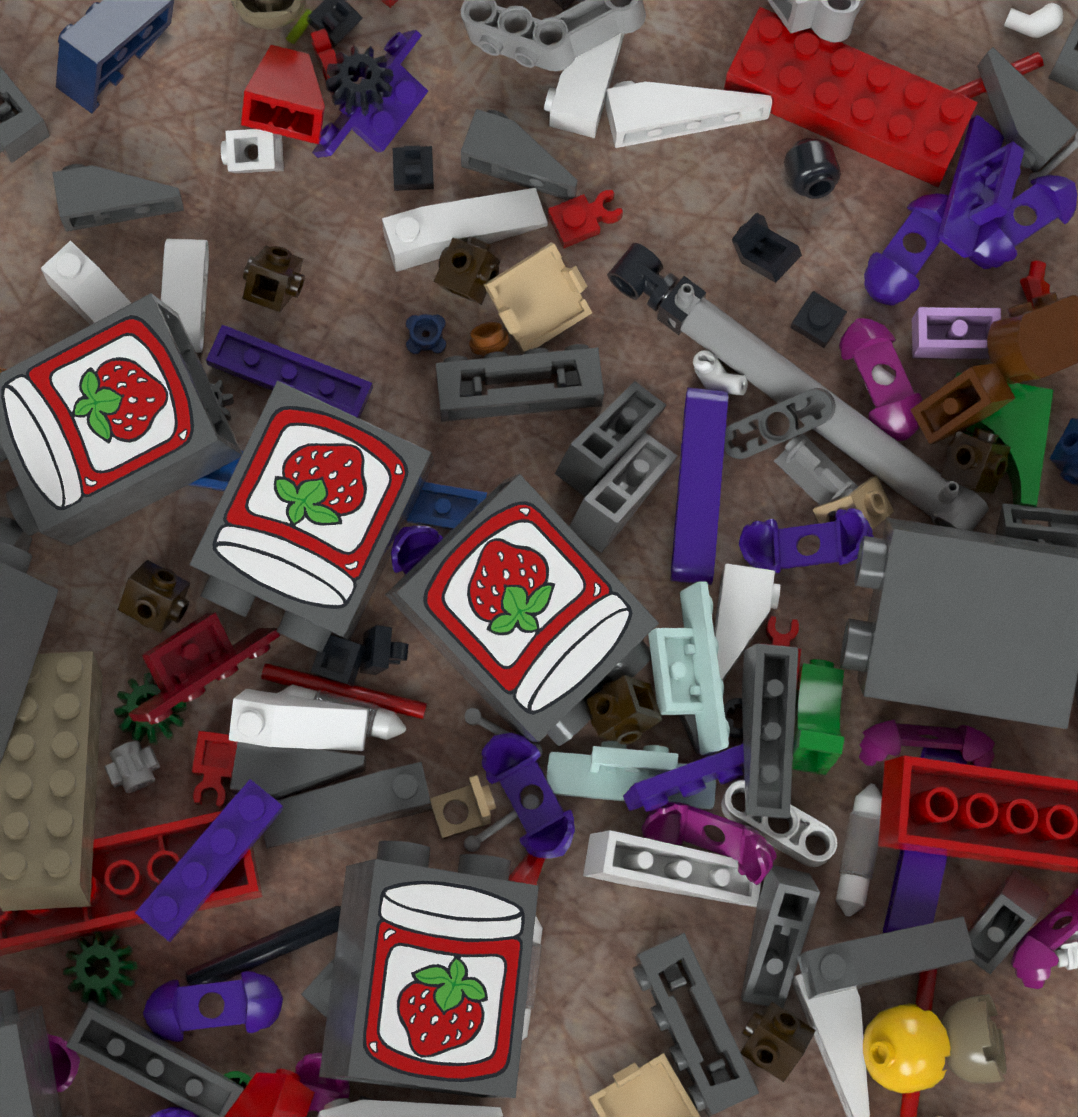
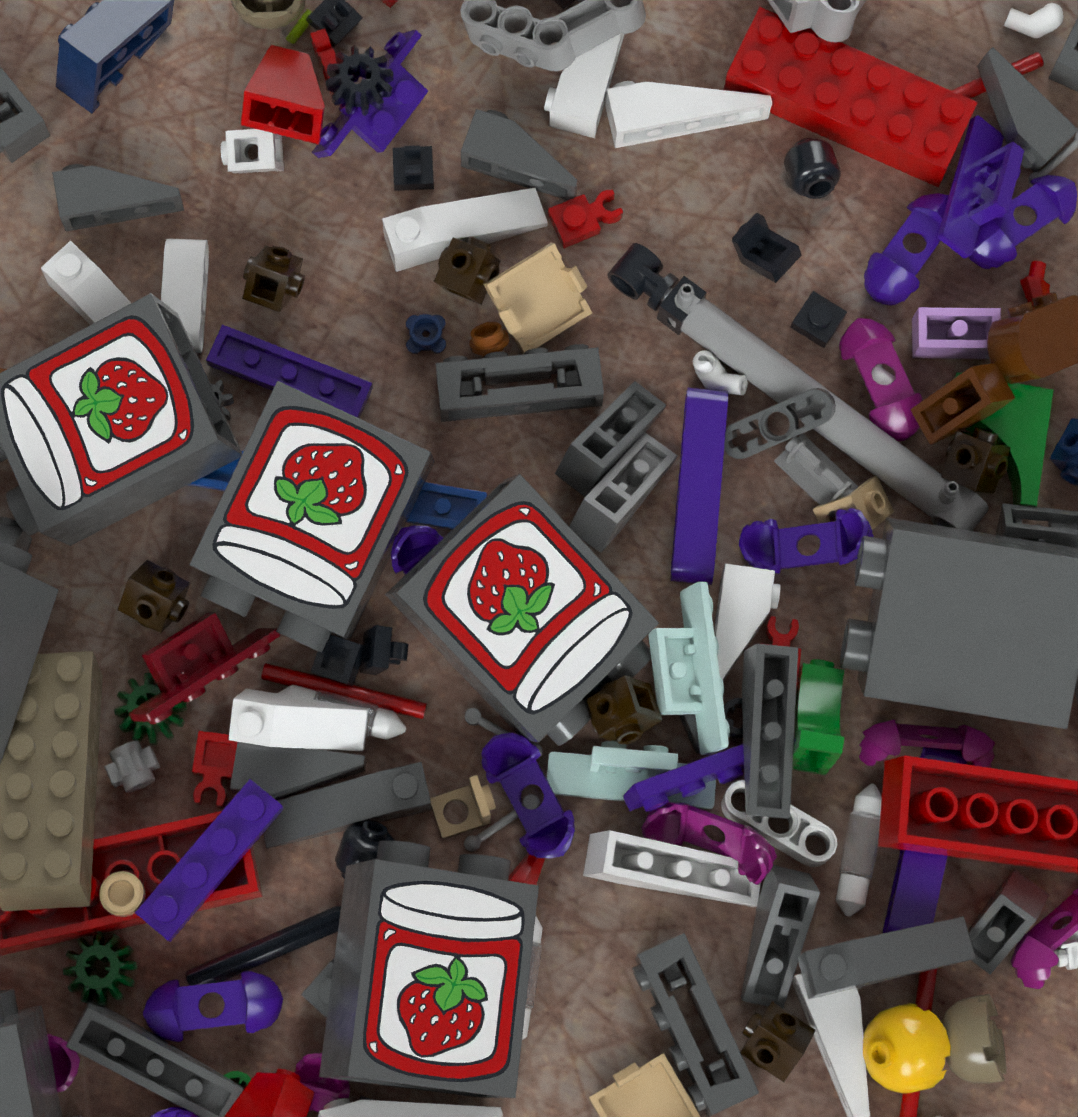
(122, 894): none -> tan tile
(360, 844): none -> black head

